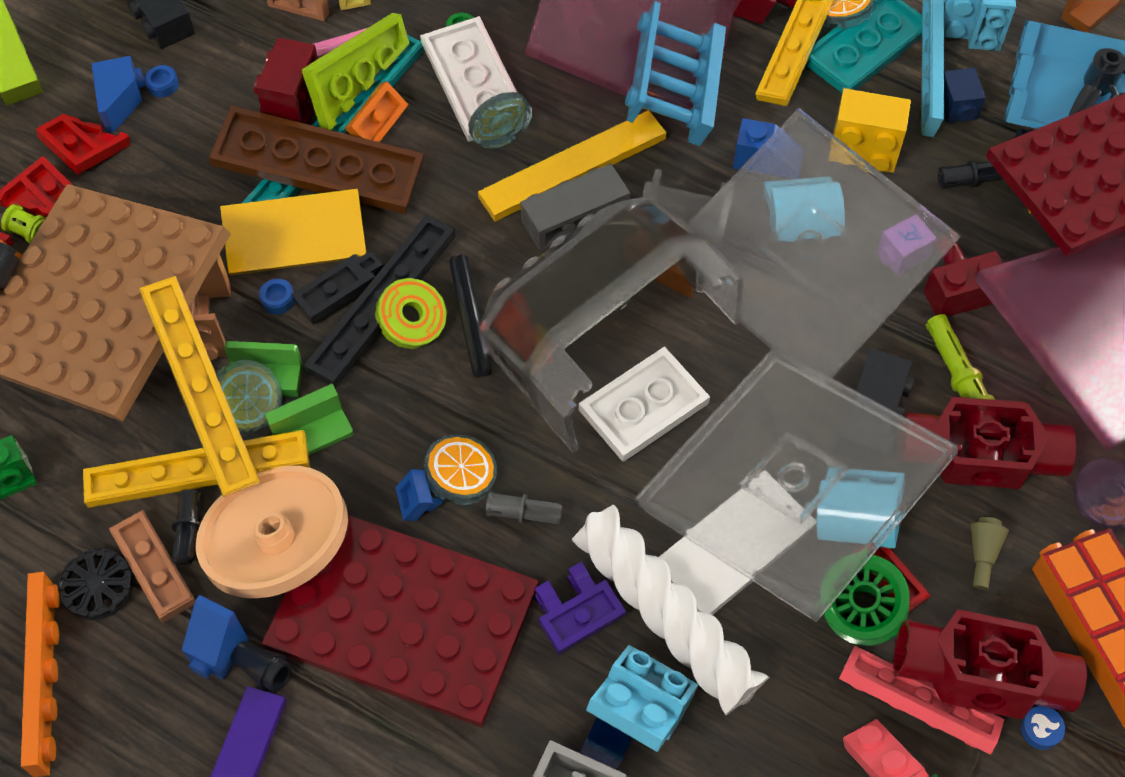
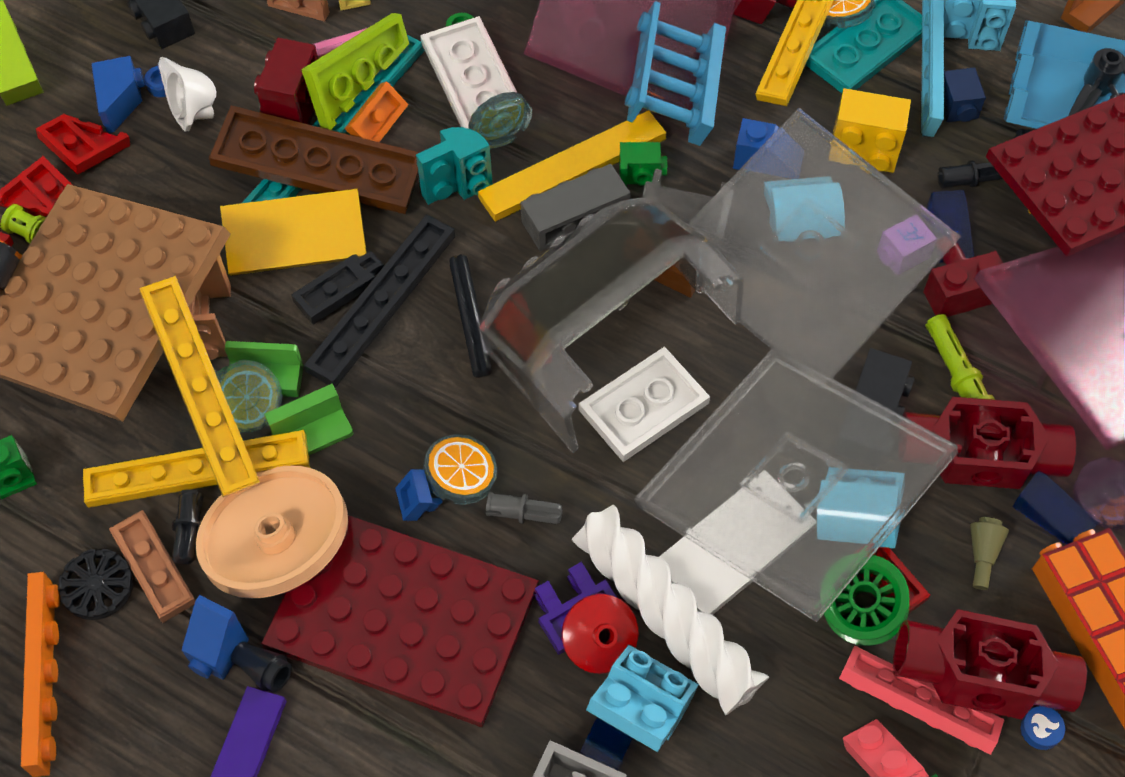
(187, 93): none -> white hat
(276, 296): blue tile -> none
(421, 297): lime tile -> none
(455, 165): none -> teal brick
(584, 625): none -> red dish
(639, 162): none -> green brick
(953, 210): none -> clear blue slope
(1053, 509): none -> clear blue slope

